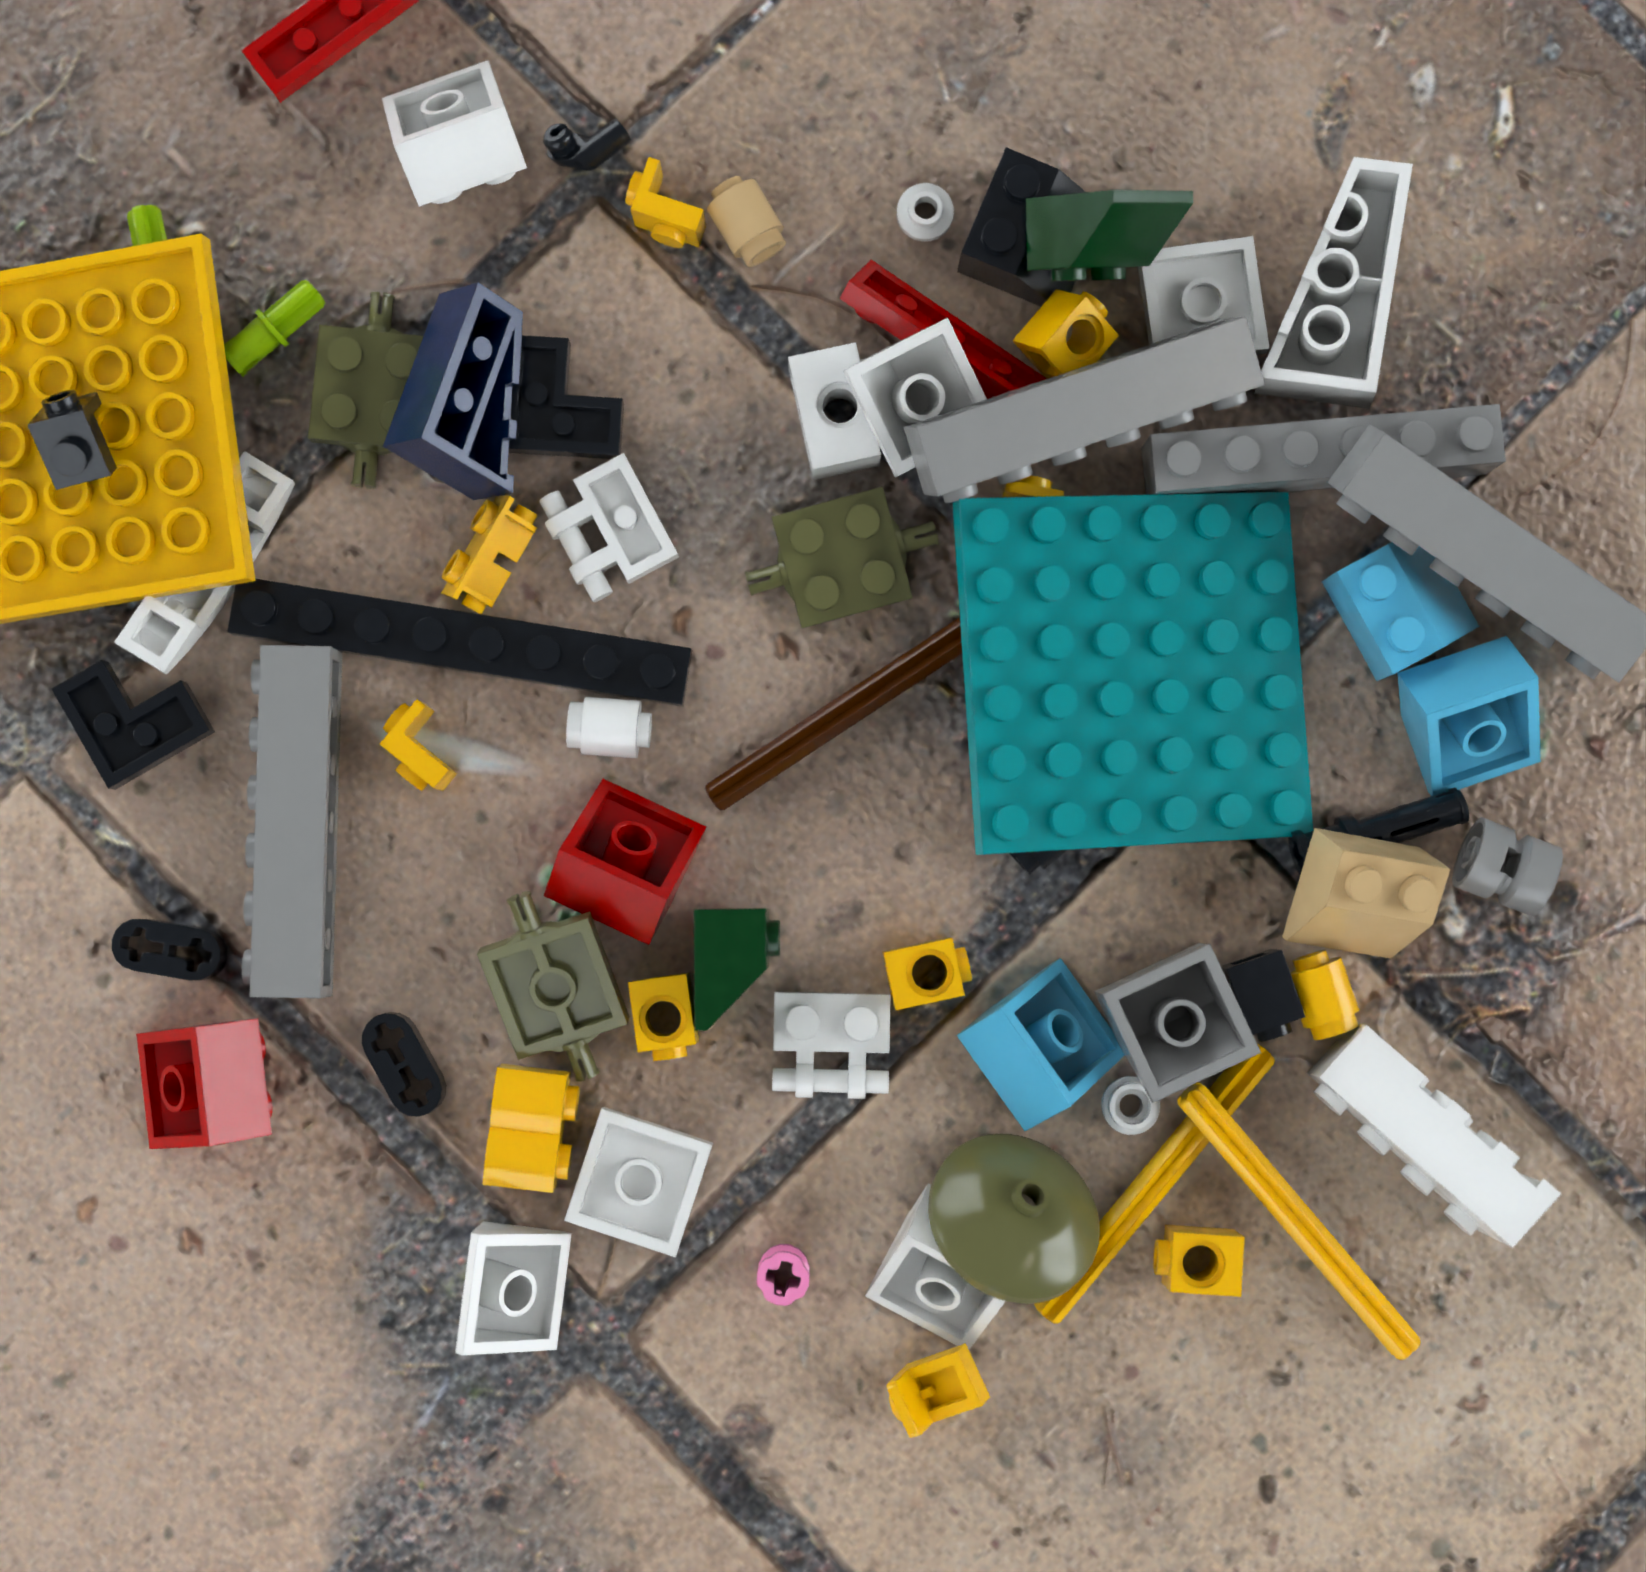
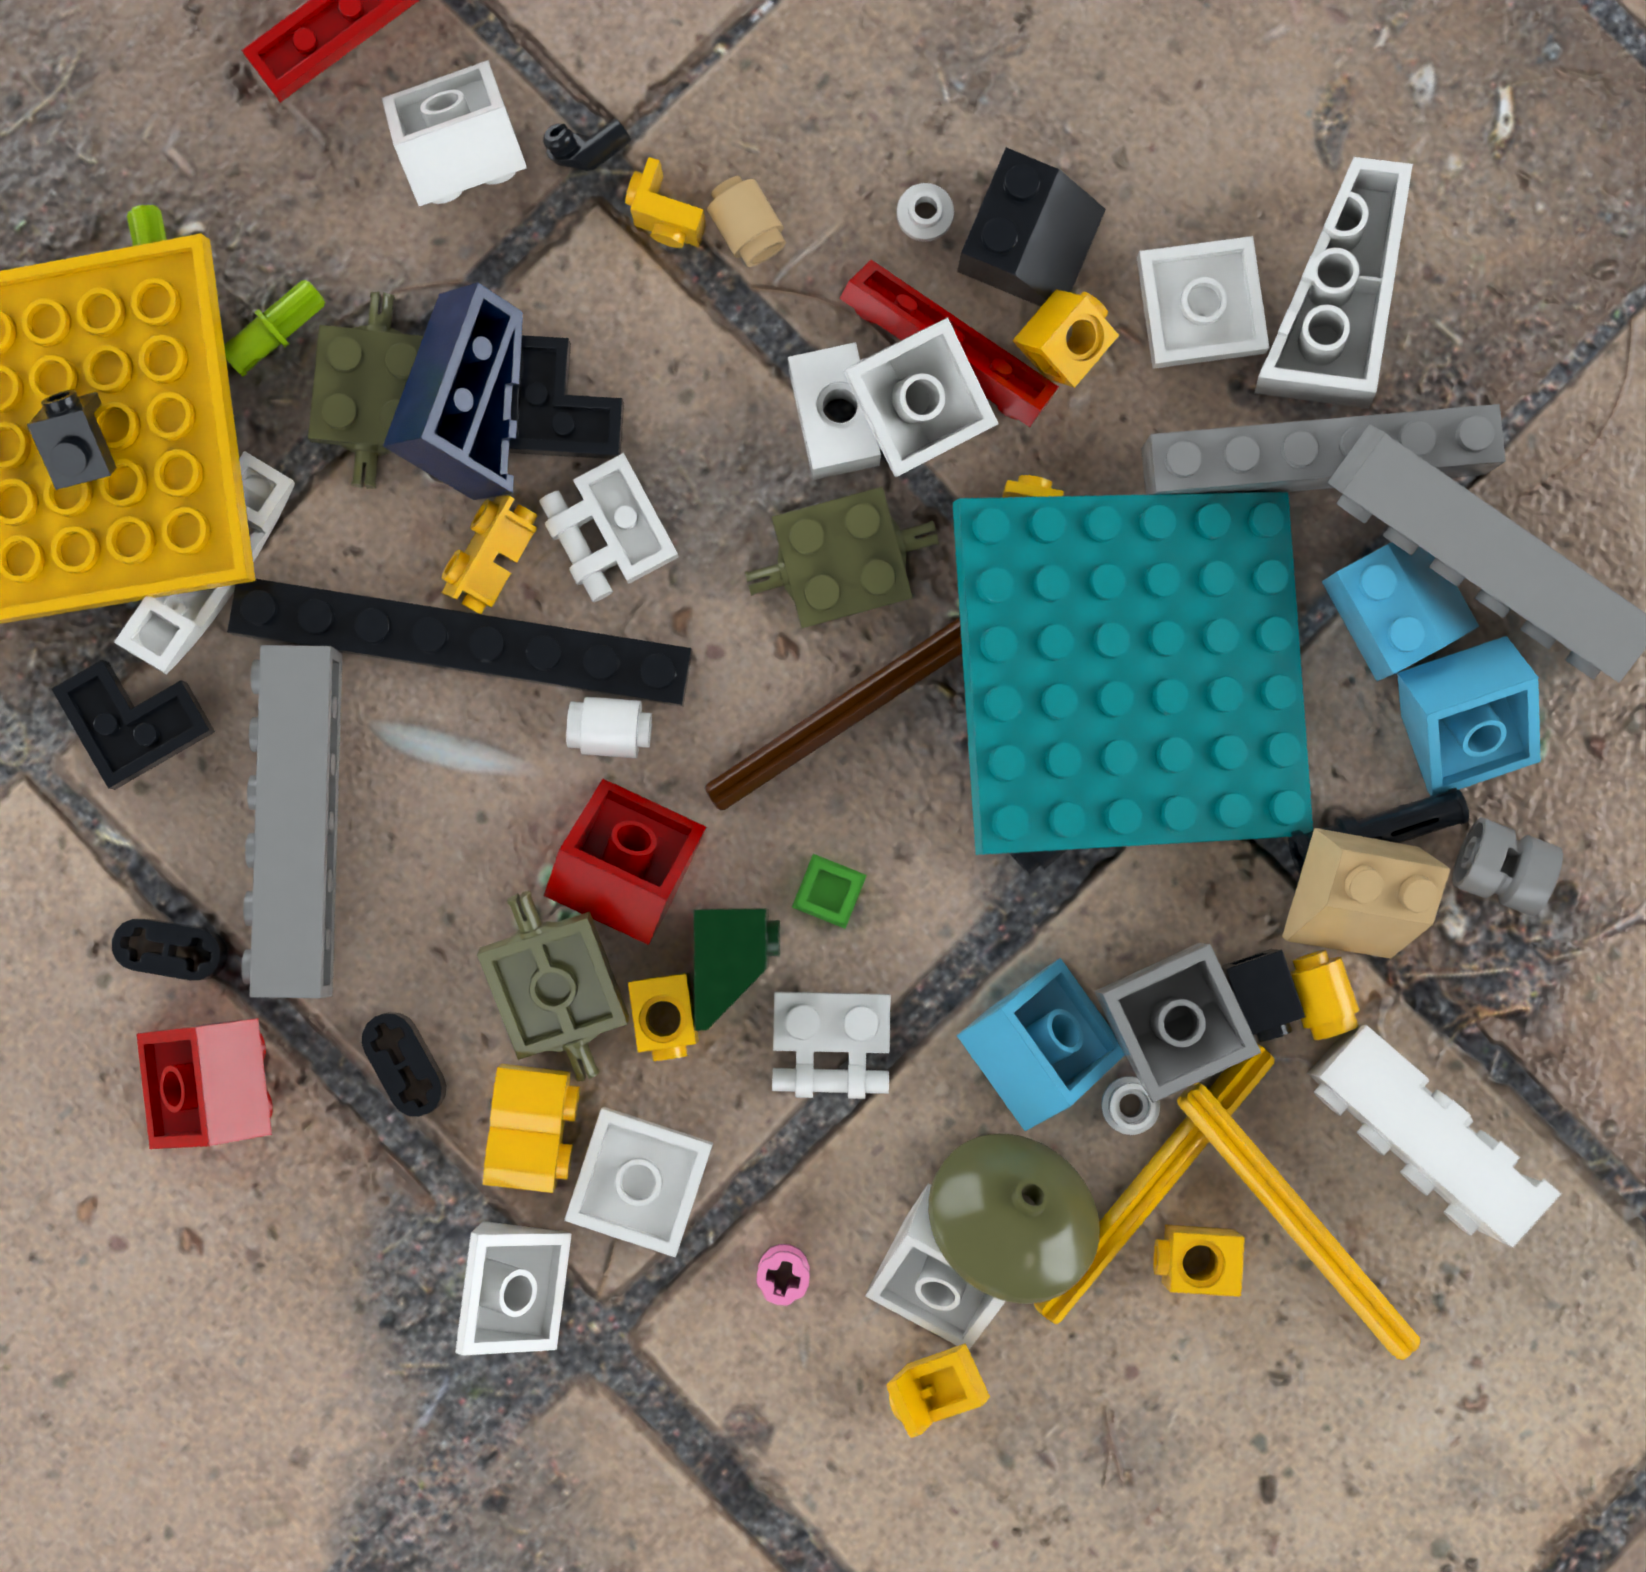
(417, 763): yellow bracket -> none
(829, 891): none -> bright green tile
(899, 968): yellow brick -> none
(1084, 407): light grey brick -> none
(1101, 231): dark green slope -> none

